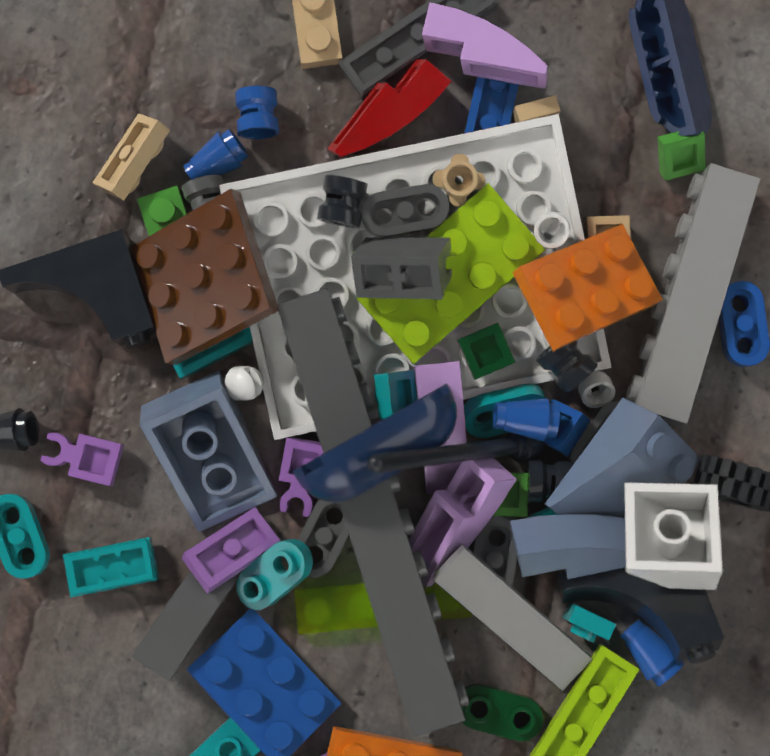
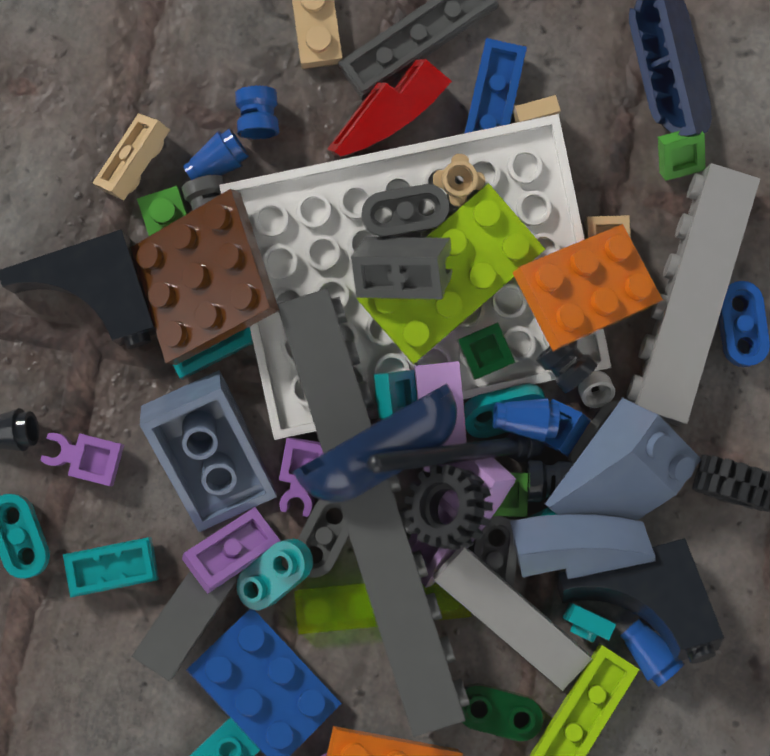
(244, 383): white hinge -> none
(345, 211): black wheel -> none
(427, 500): none -> black tyre
(482, 47): lavender slope -> none
(558, 237): white hinge -> none
(673, 534): white slope -> none

